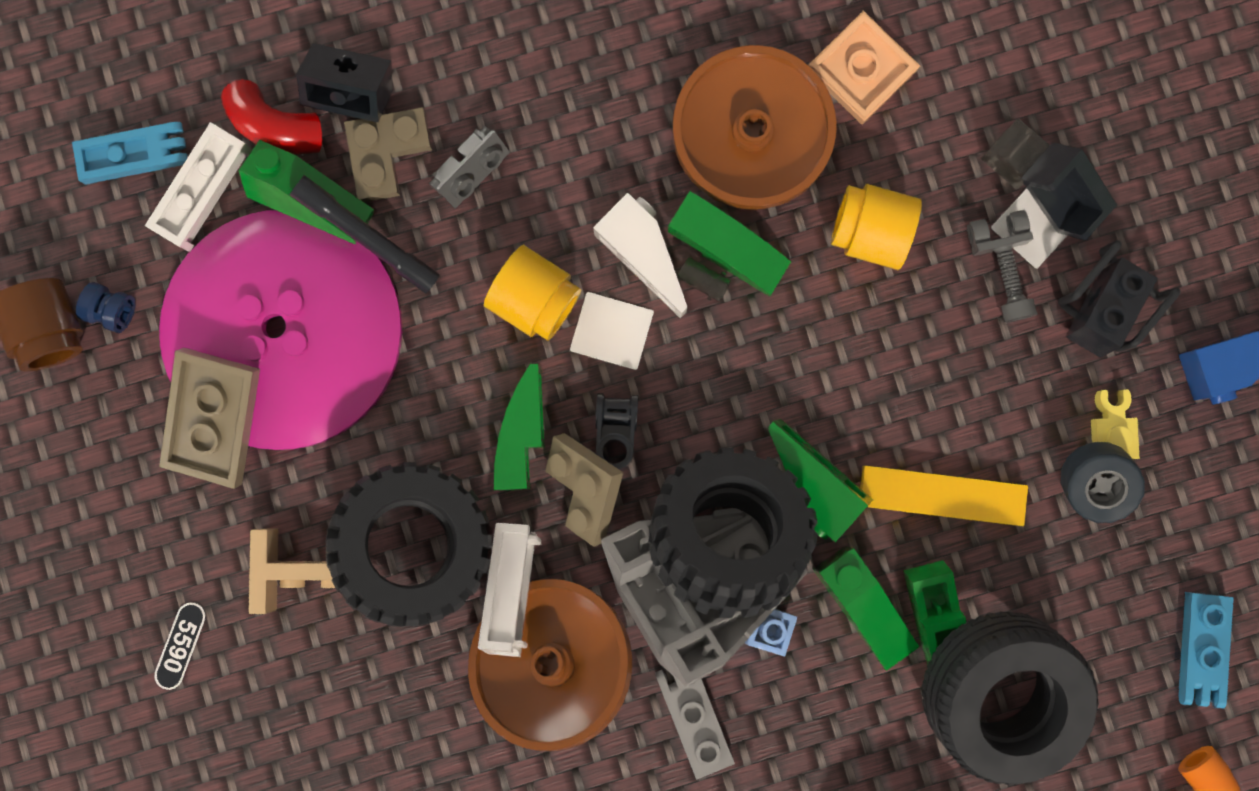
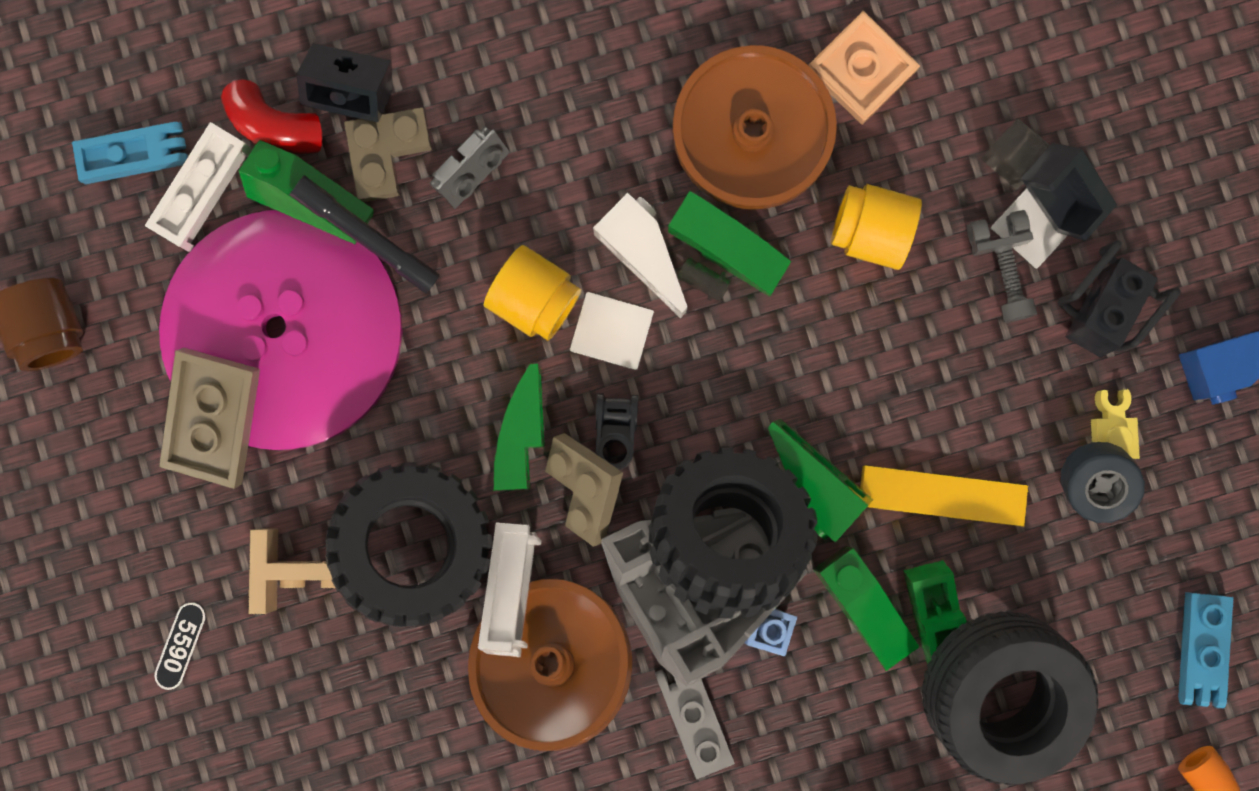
(102, 306): dark blue wheel -> none

